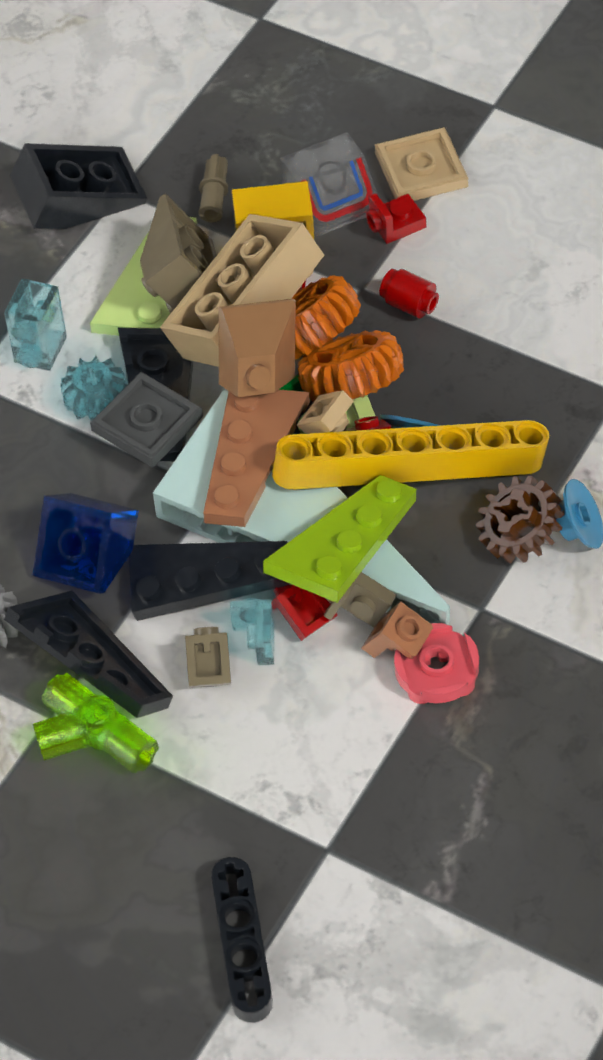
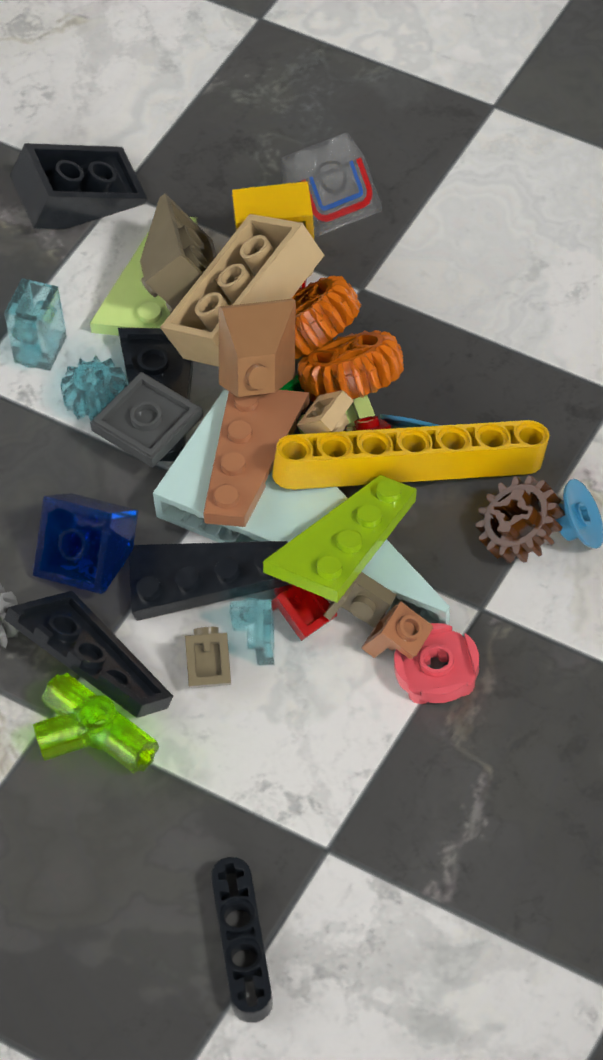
(213, 189): dark tan axle -> none
(394, 218): red bracket -> none
(409, 292): red brick -> none
(421, 165): tan tile -> none

